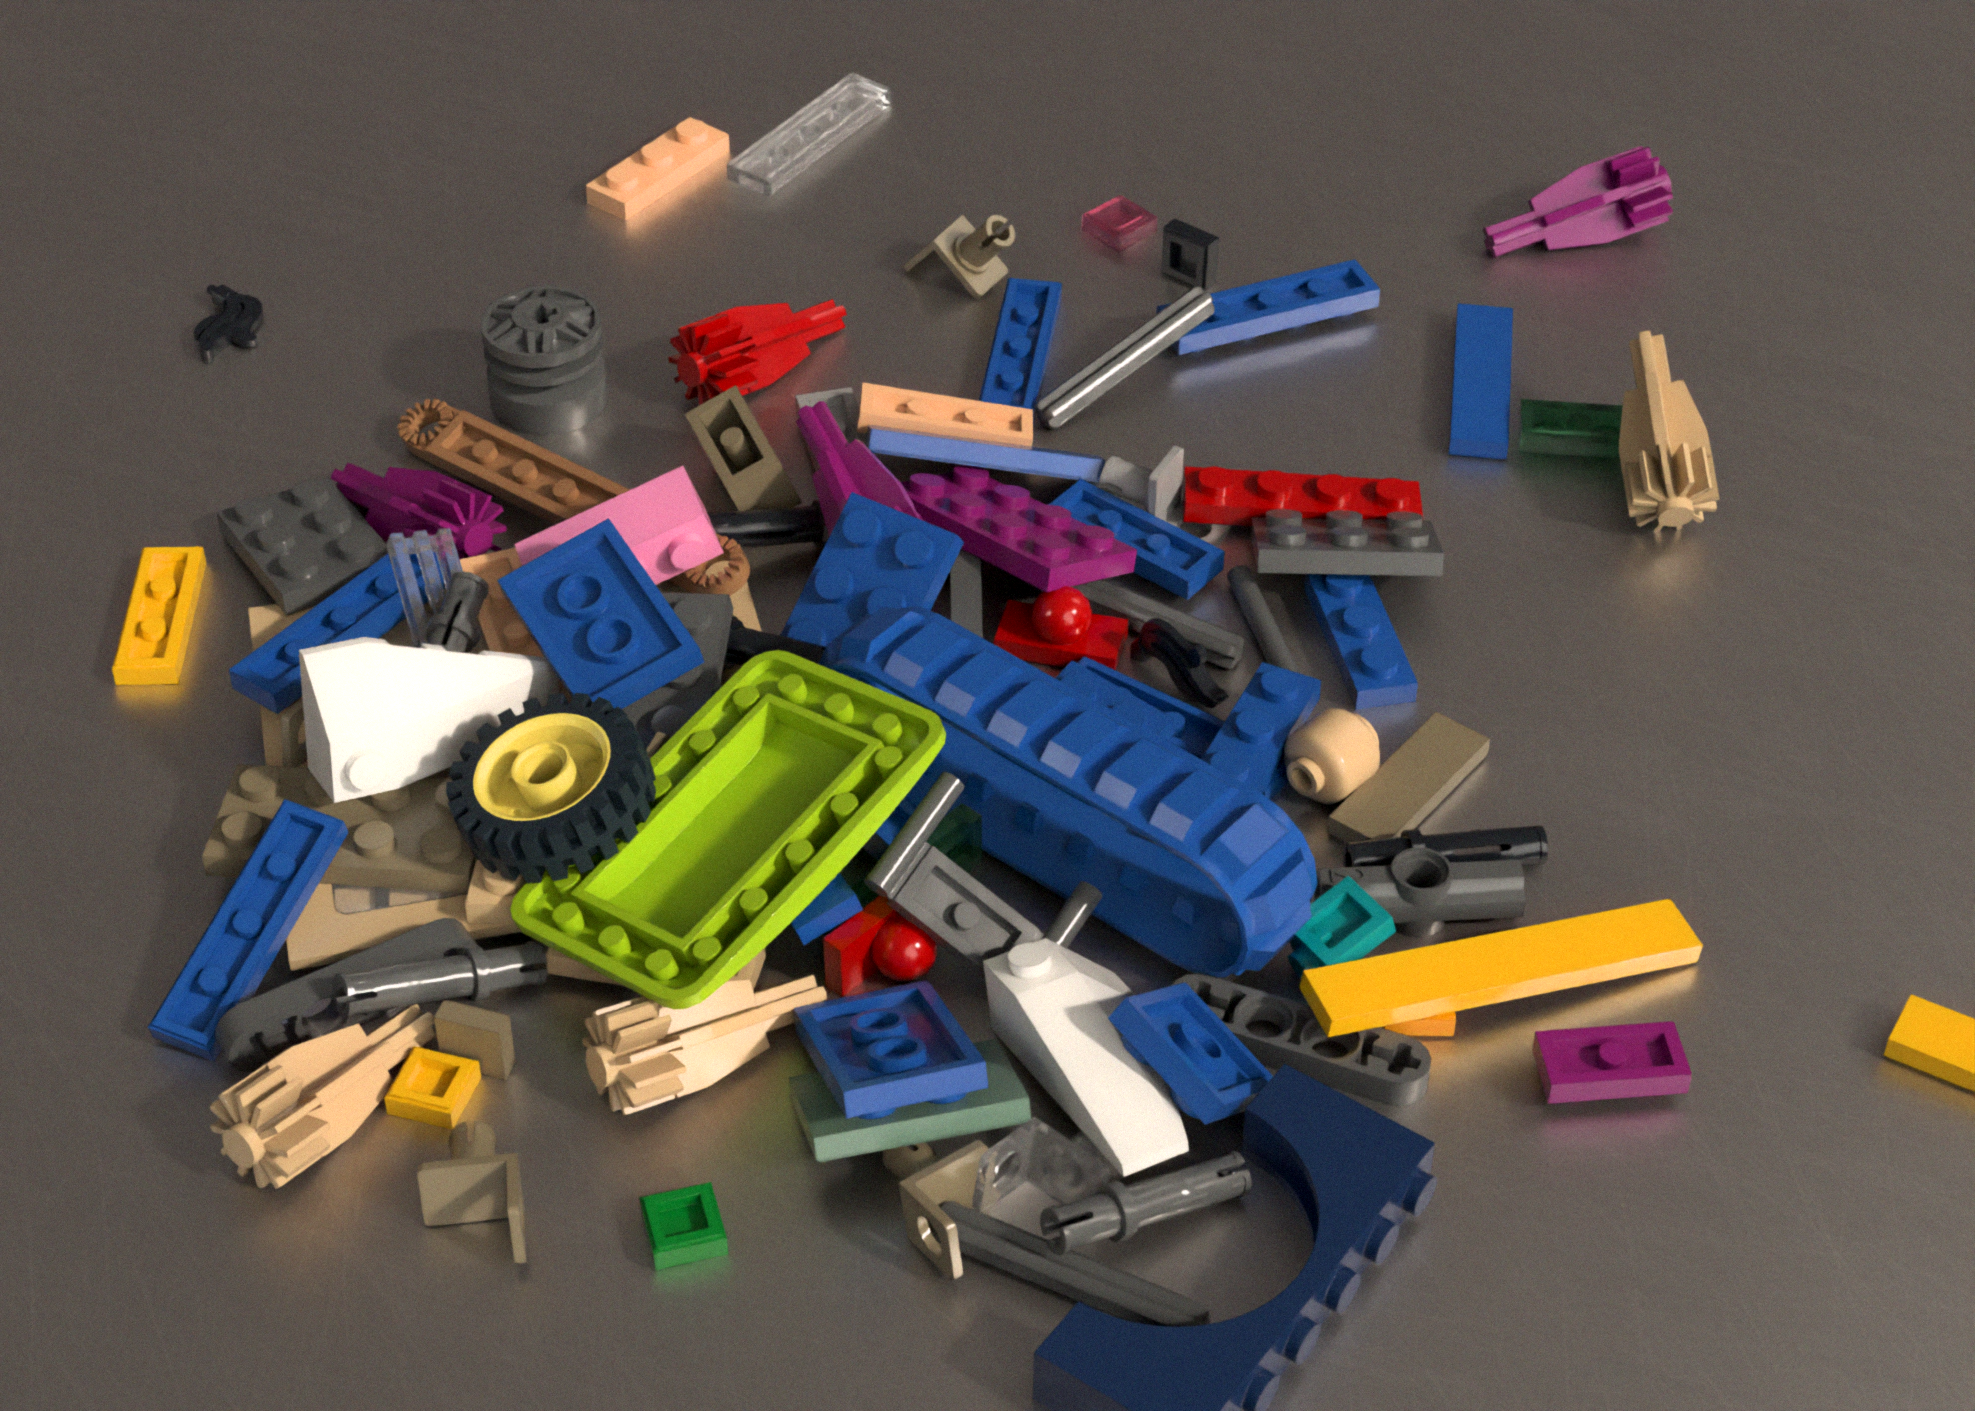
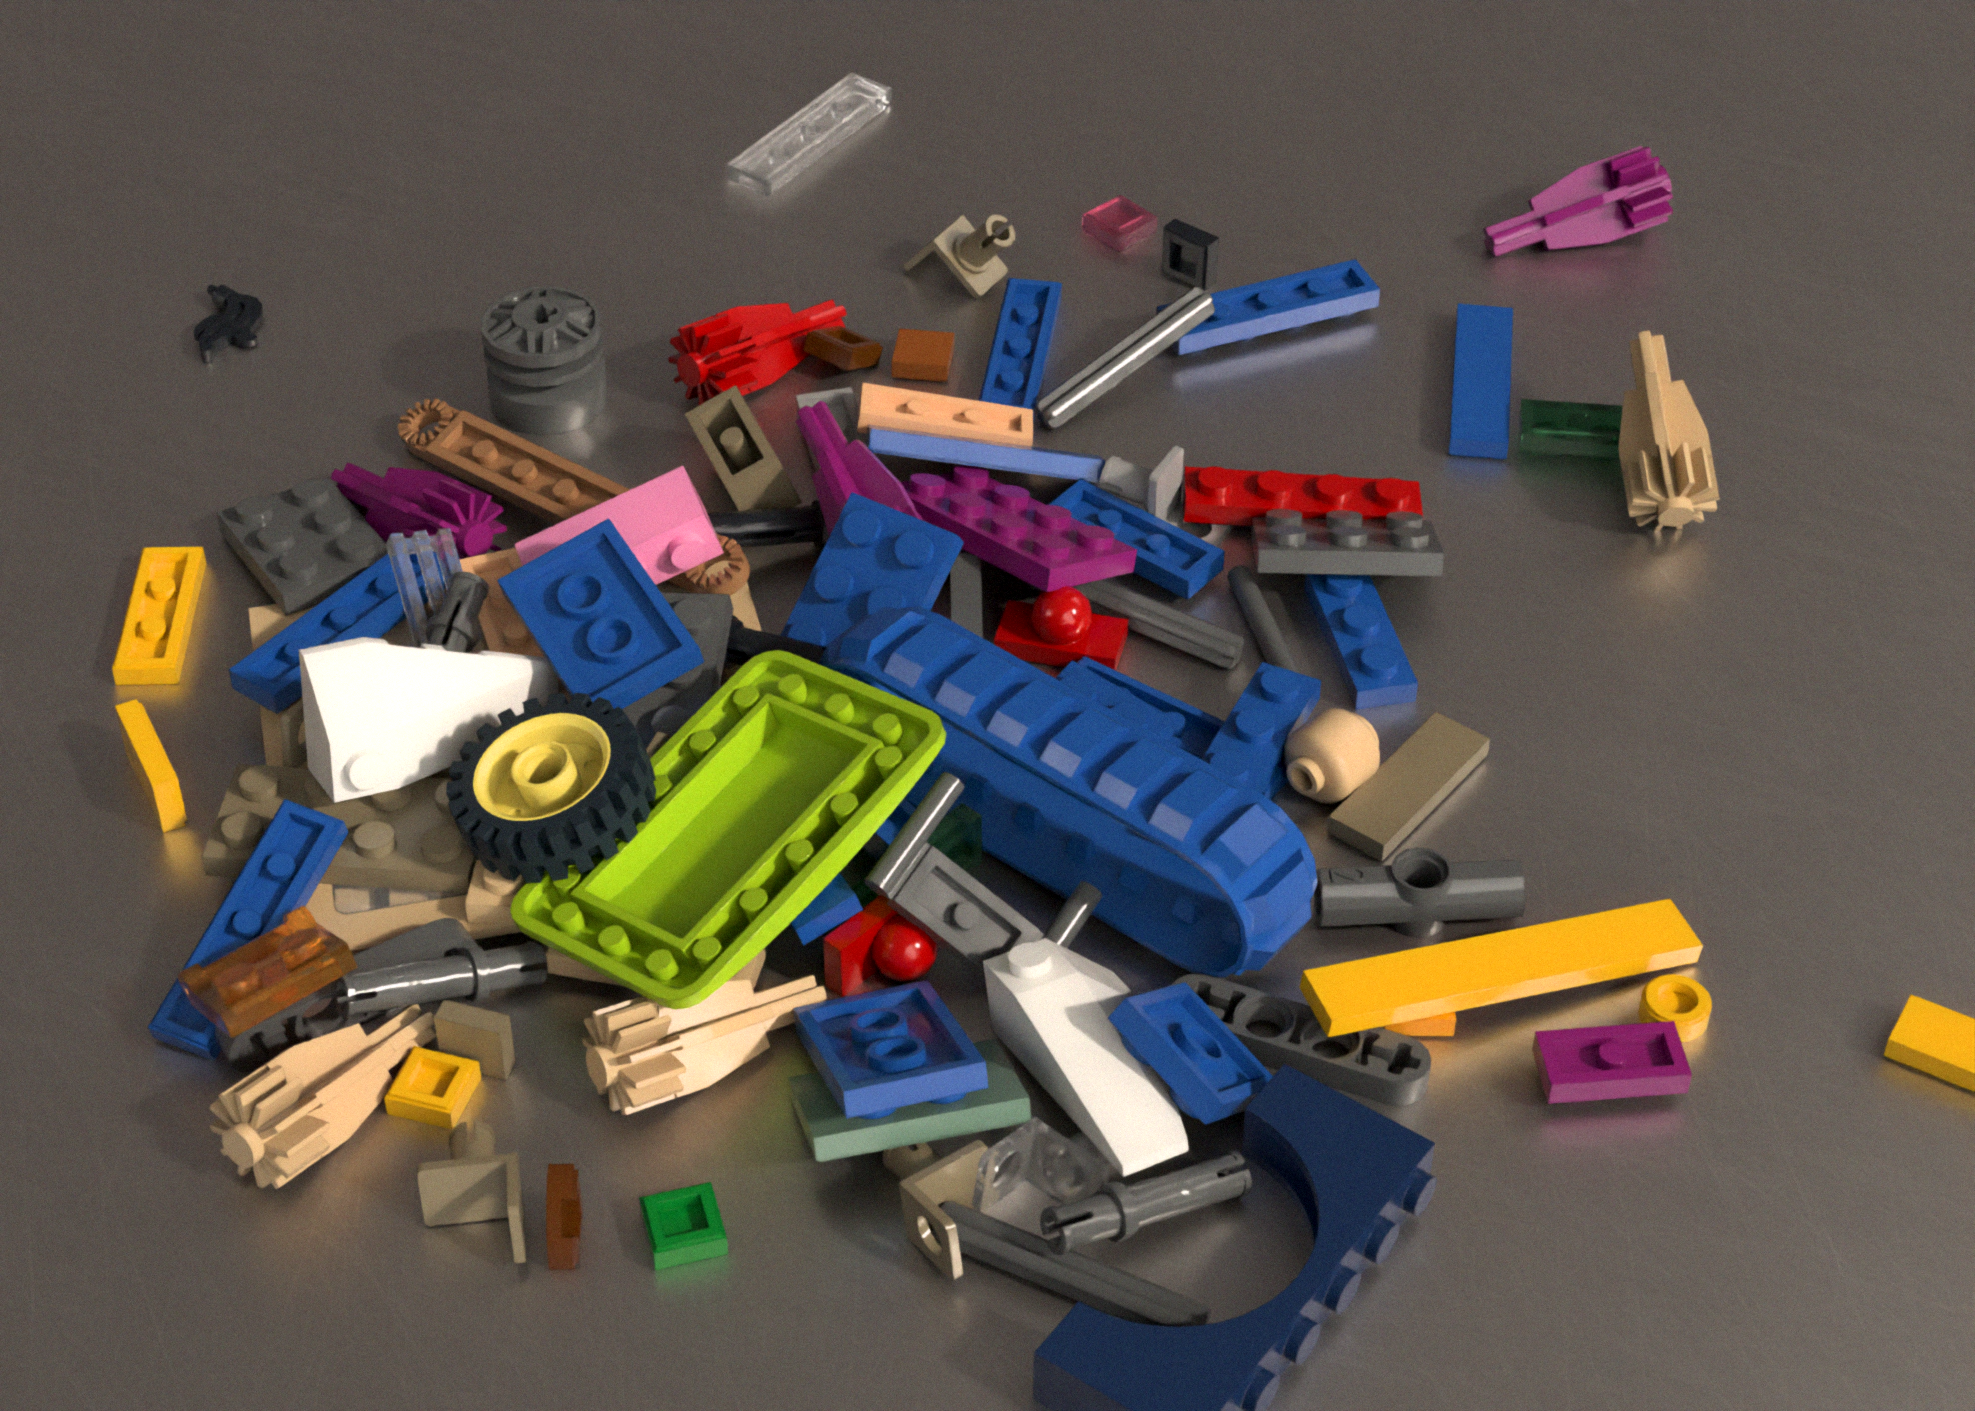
(151, 765): none -> yellow tile
(267, 973): none -> clear orange plate
(563, 1216): none -> reddish brown tile
(657, 168): light nougat plate -> none
(843, 348): none -> reddish brown tile
(923, 355): none -> dark orange tile
(1181, 659): black piece -> none
(1342, 928): teal bracket -> none
(1517, 843): black pin -> none
(1676, 1000): none -> yellow tile

